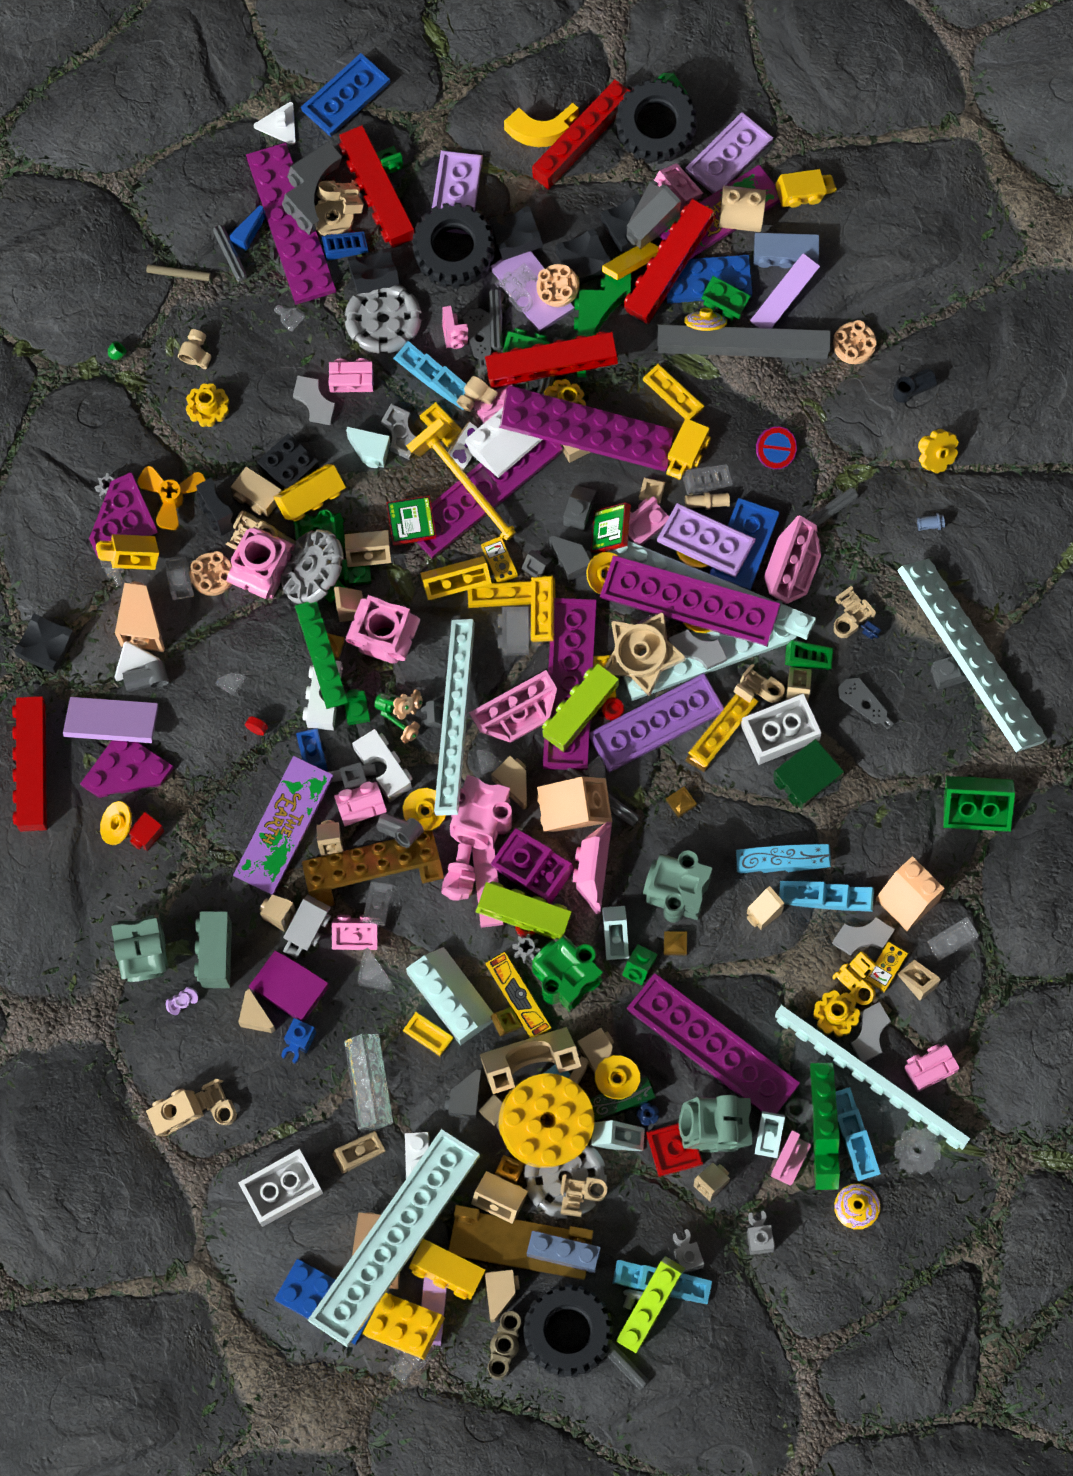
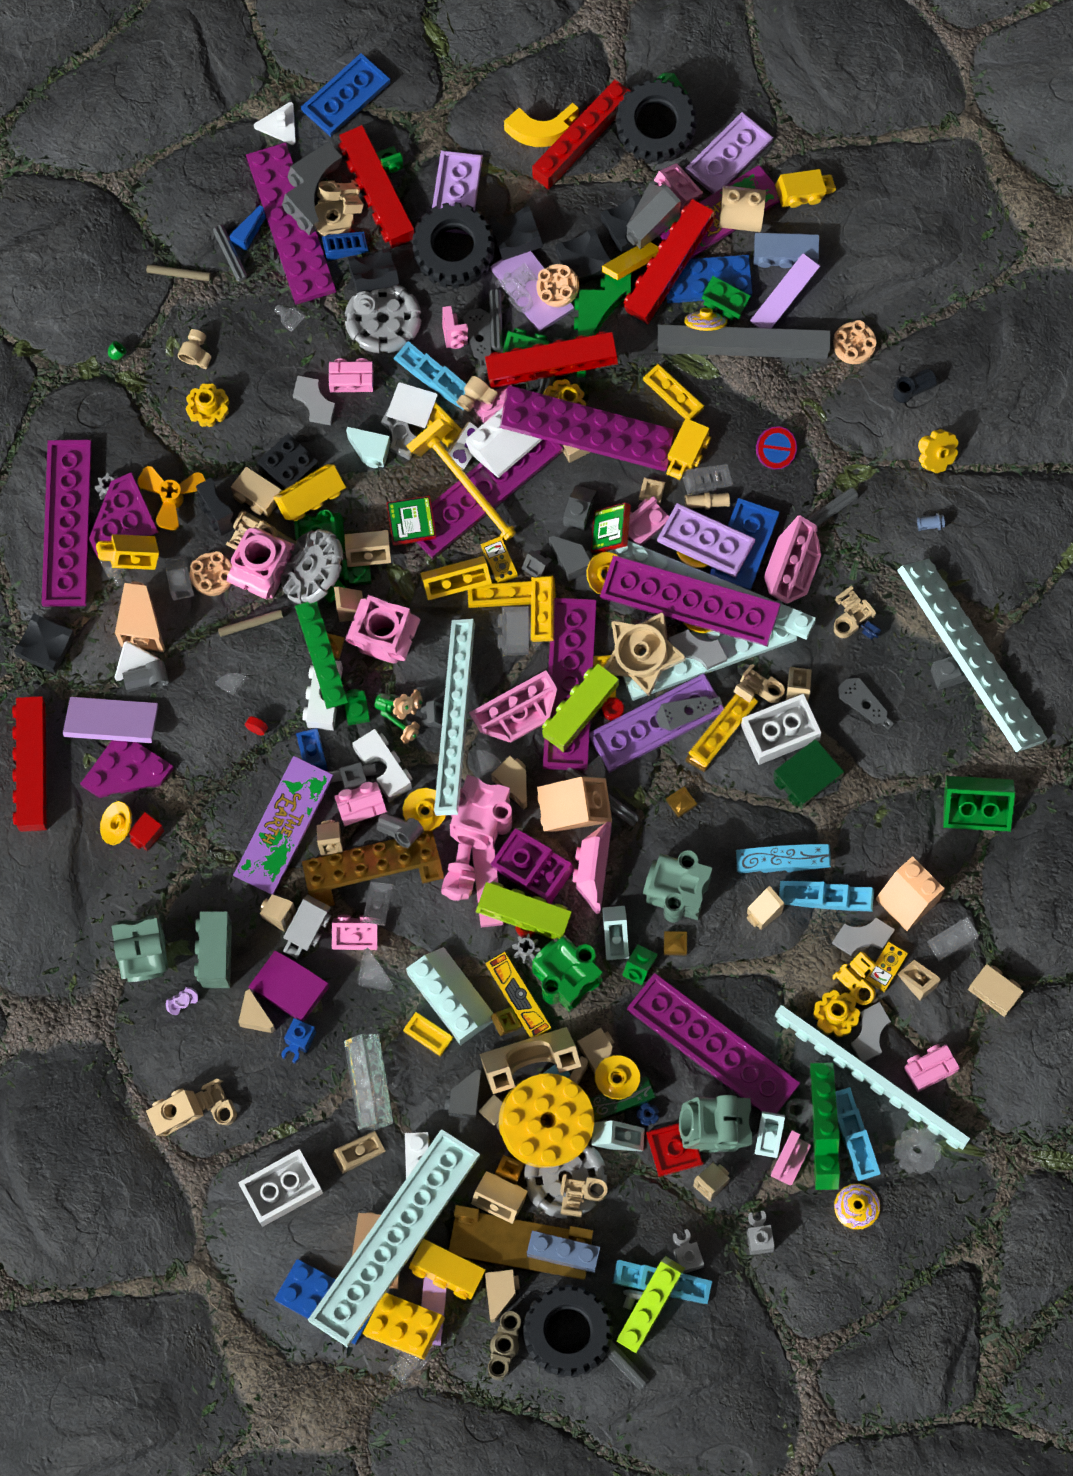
(66, 523): none -> magenta plate
(250, 623): none -> dark tan bar
(364, 303): none -> light grey wheel
(411, 405): none -> white sticker
(678, 713): none -> dark grey piece
(791, 660): green slope -> none
(996, 989): none -> tan brick

